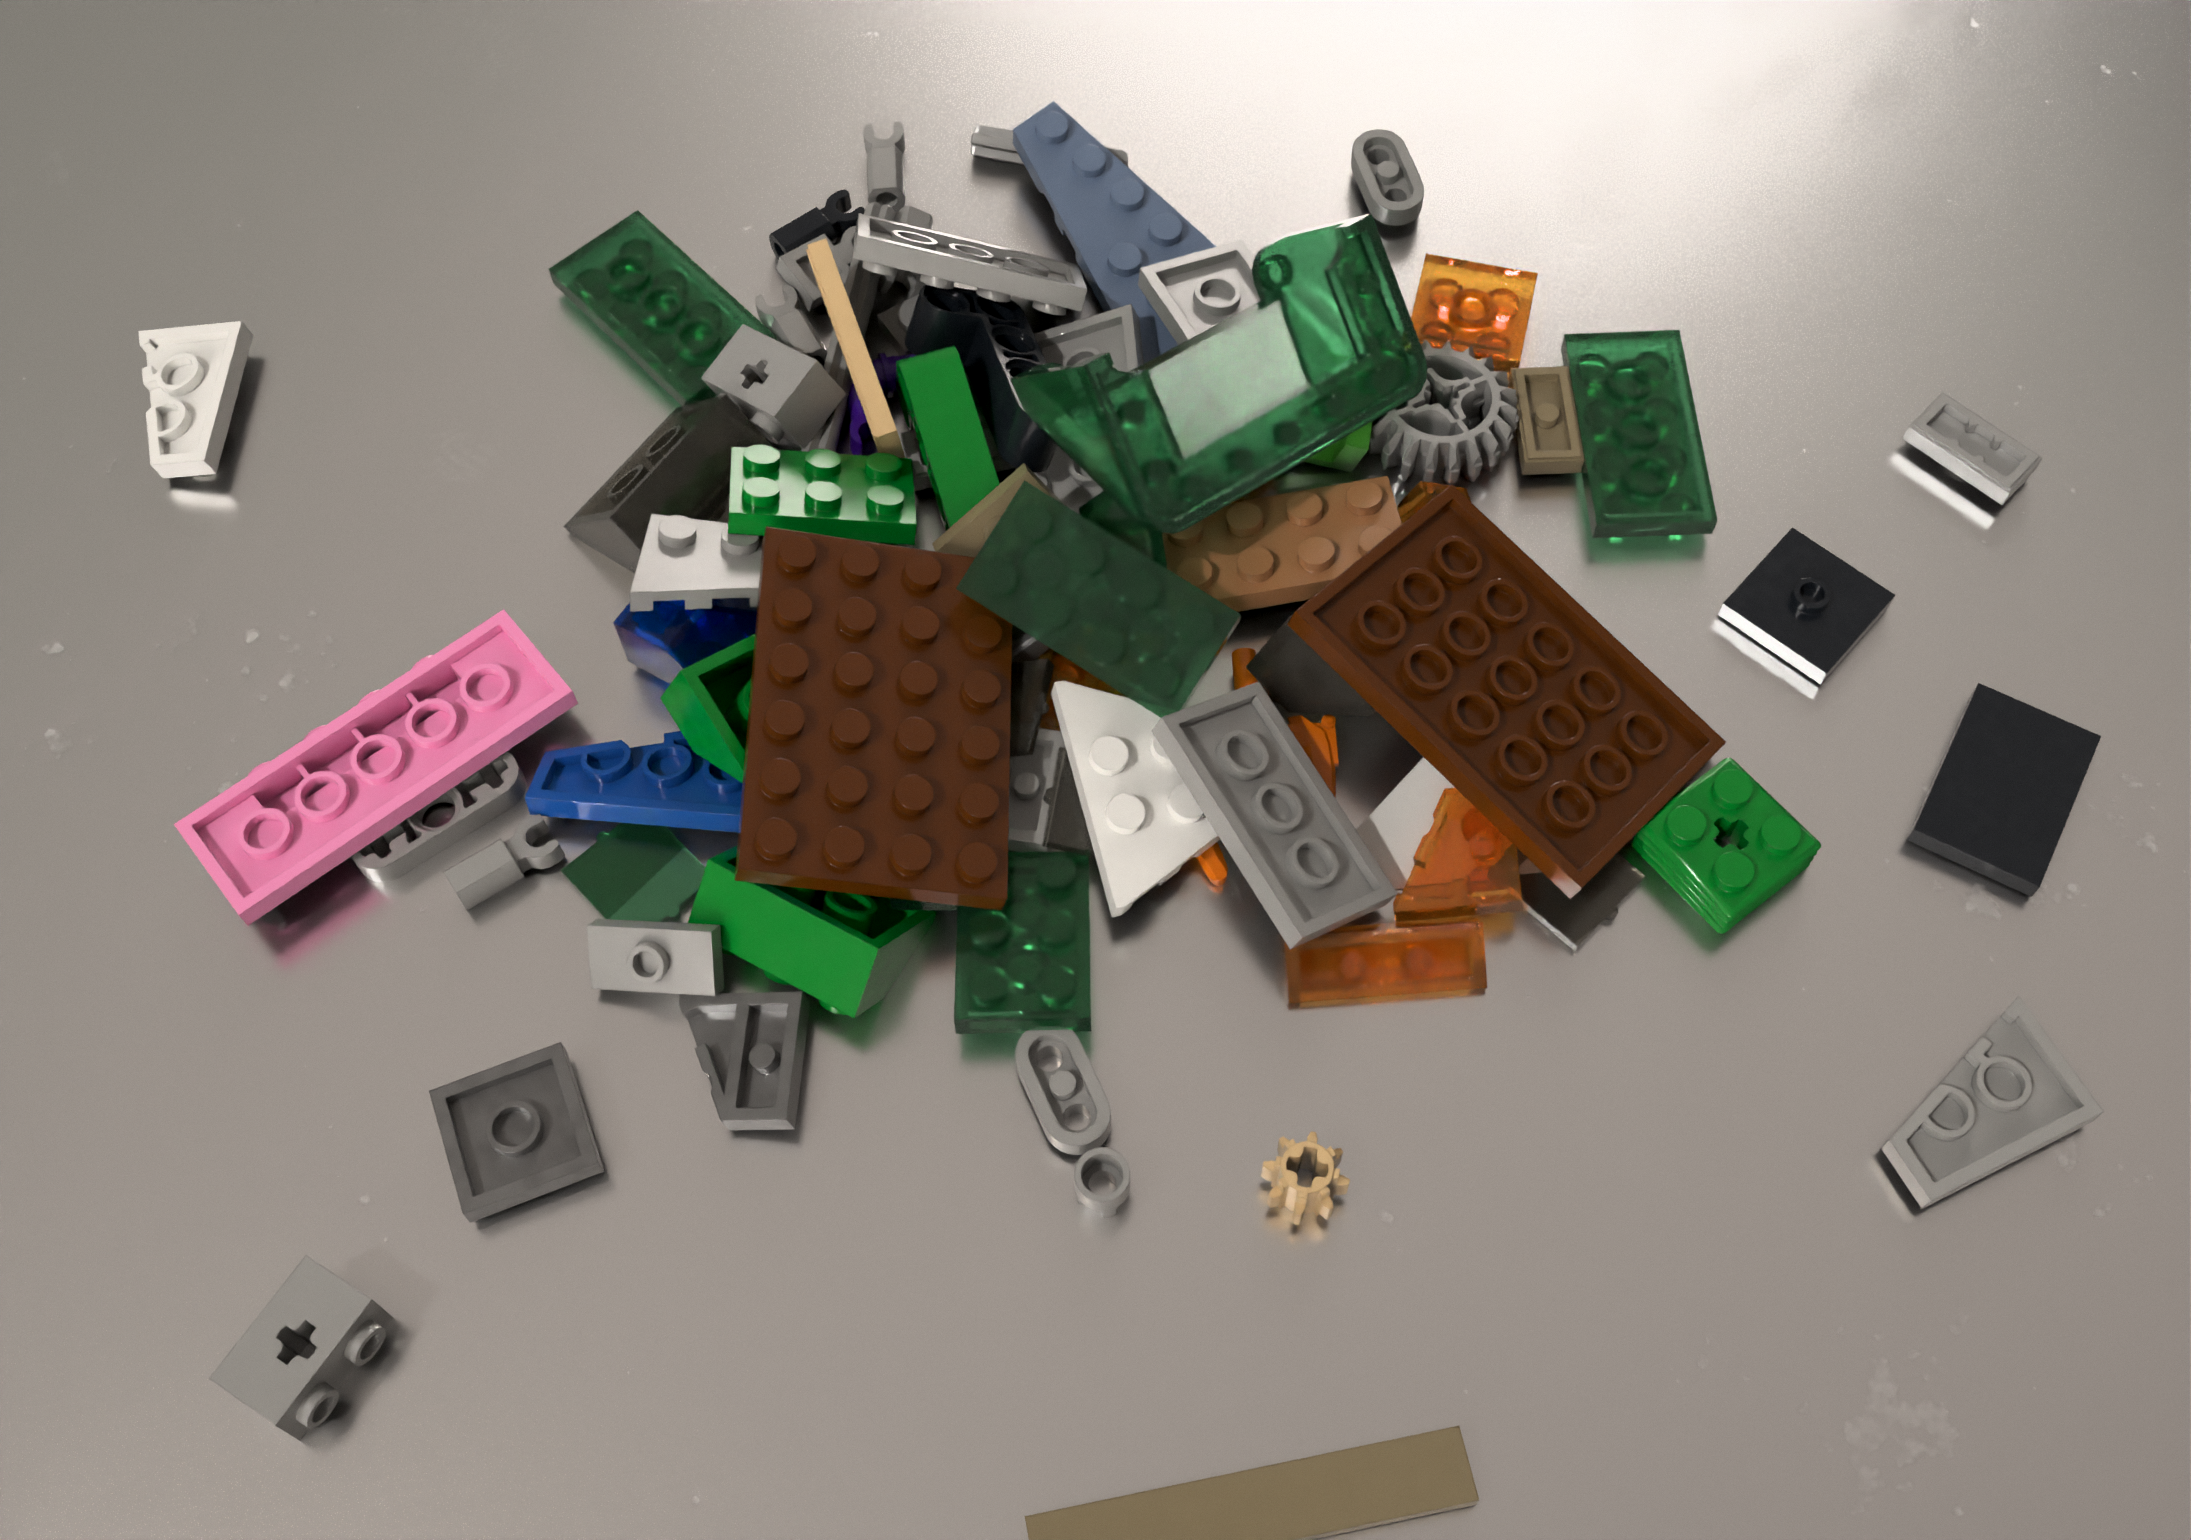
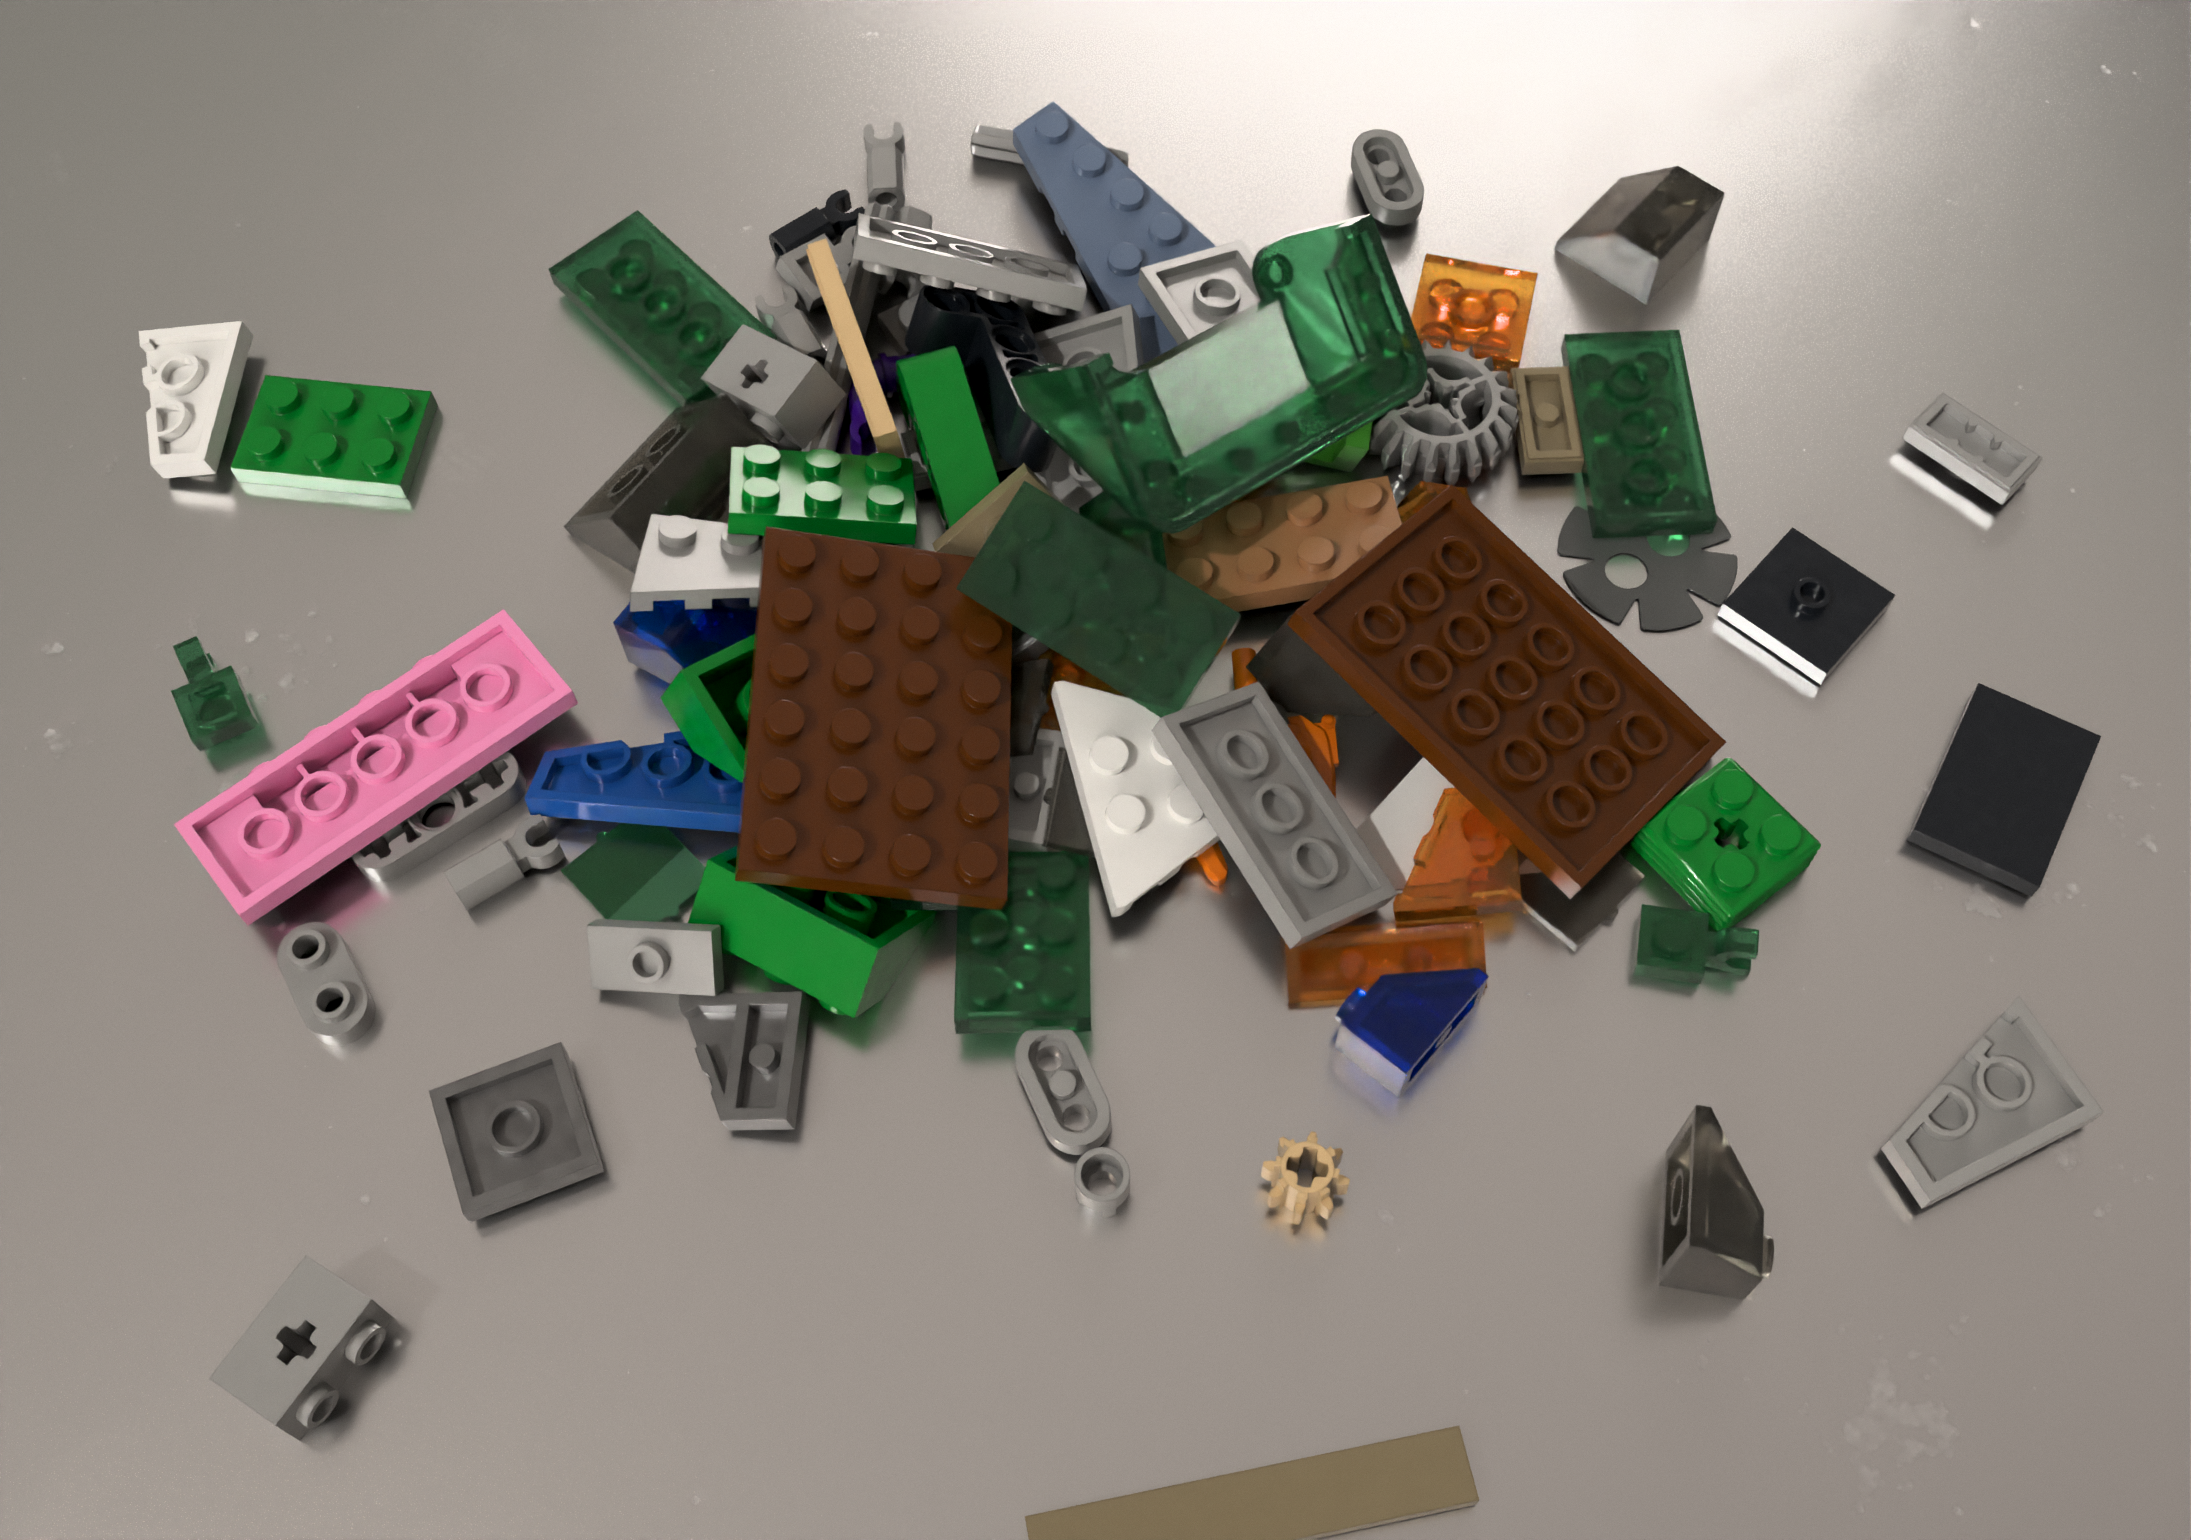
(213, 701): none -> clear green plate
(323, 978): none -> light grey plate
(335, 436): none -> green plate
(1405, 1021): none -> clear blue slope
(1644, 229): none -> clear smoke slope
(1664, 594): none -> dark grey piece
(1679, 946): none -> clear green plate
(1710, 1215): none -> clear smoke slope

